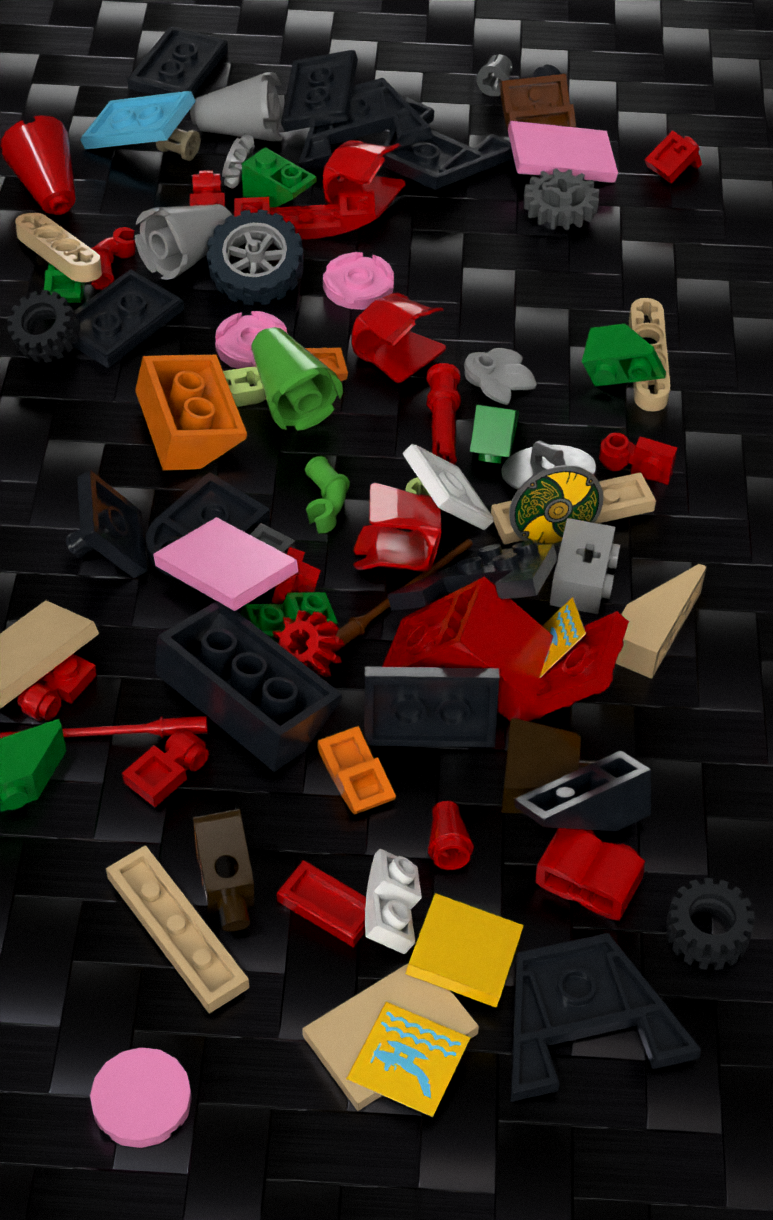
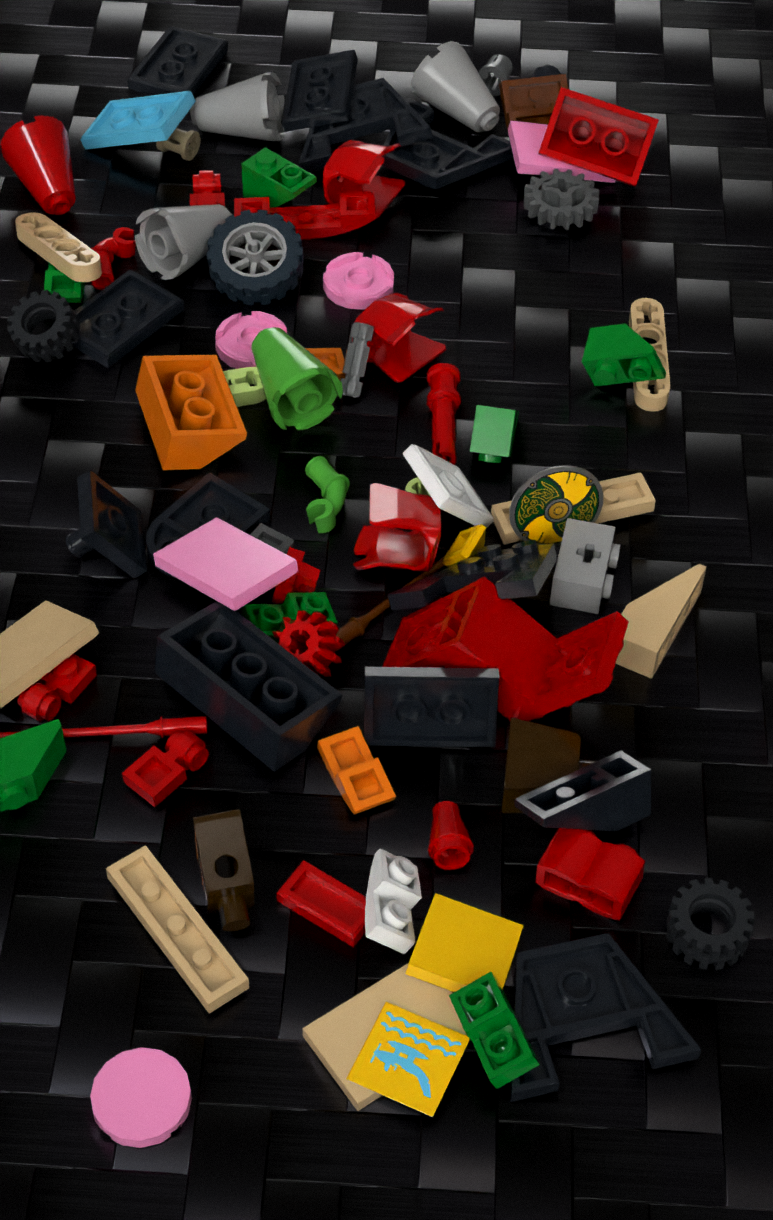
(239, 152): light grey gear -> none
(356, 358): none -> dark grey axle
(456, 88): none -> light grey cone
(466, 545): none -> yellow slope
(494, 1030): none -> green slope
(498, 373): light grey plate -> none
(540, 457): flat silver shield -> none
(566, 632): yellow sticker -> none
(598, 136): none -> red slope
(648, 456): red plate -> none
(674, 156): red bracket -> none

